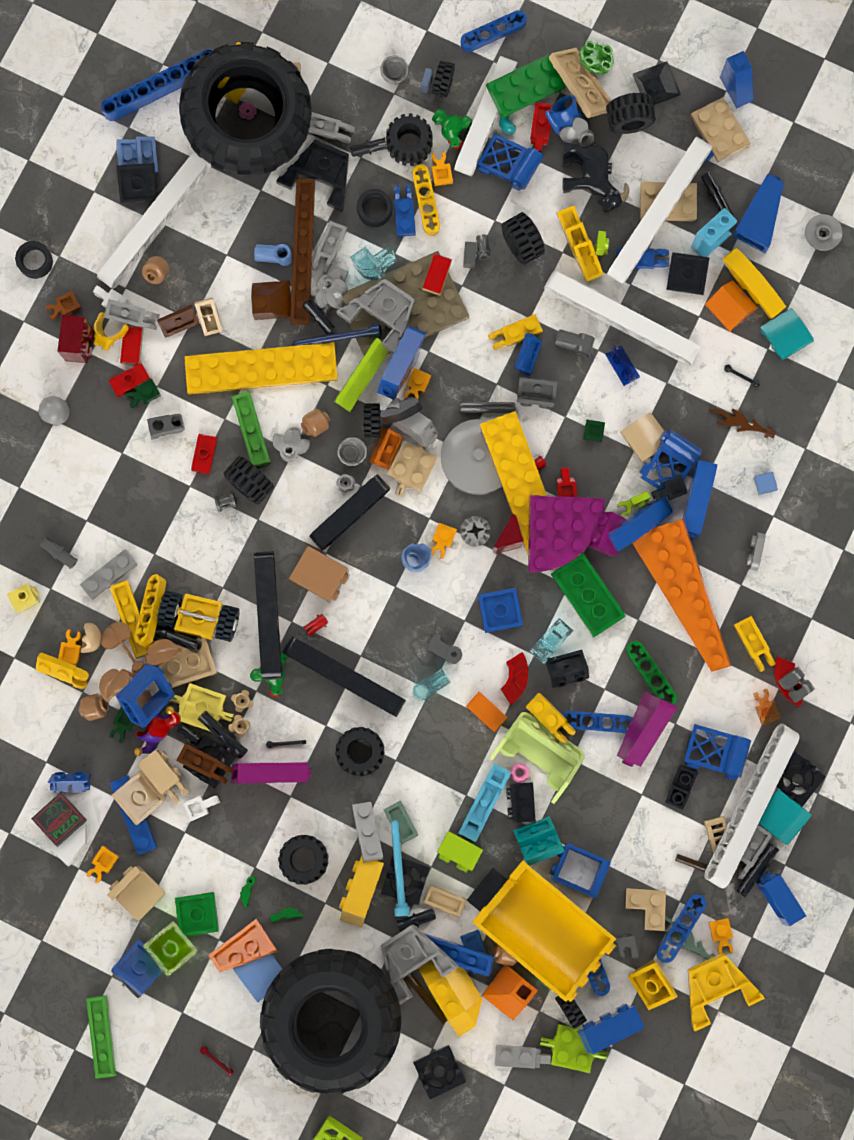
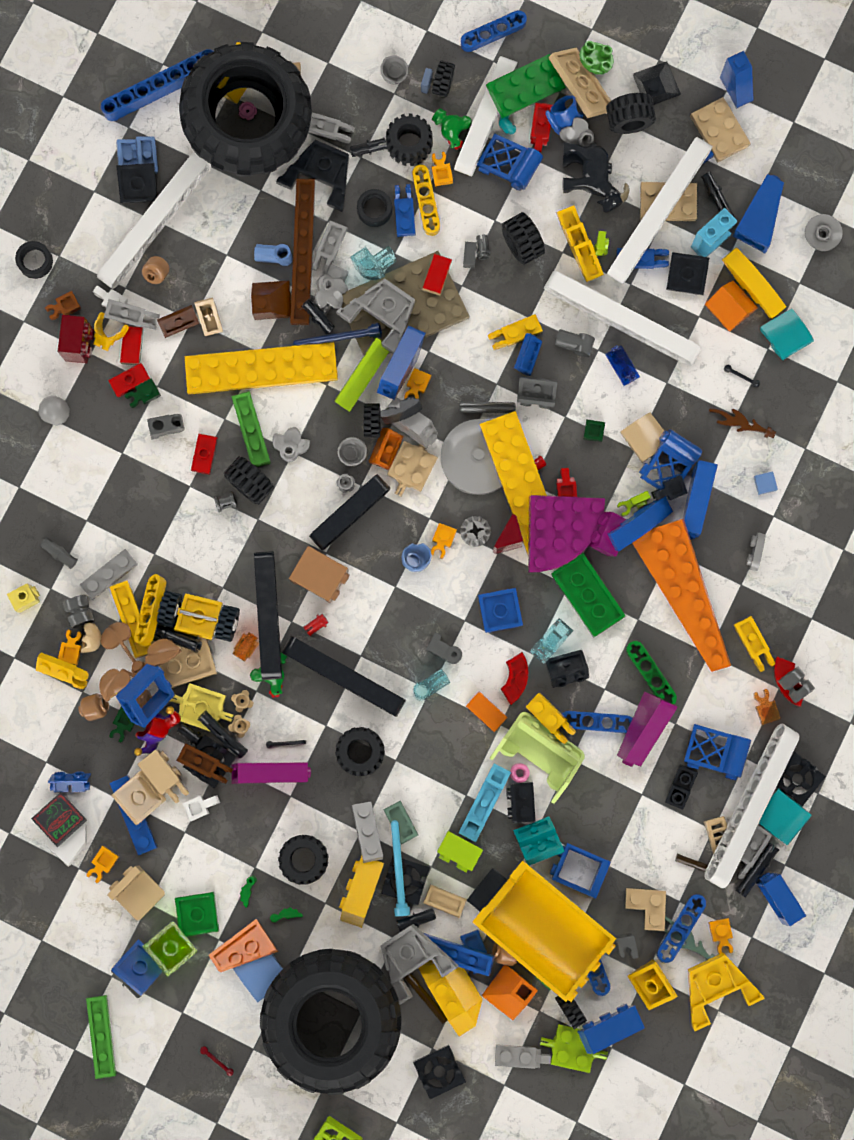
(78, 611): none -> dark grey wheel
(246, 646): none -> clear orange brick
(315, 423): medium nougat head -> none

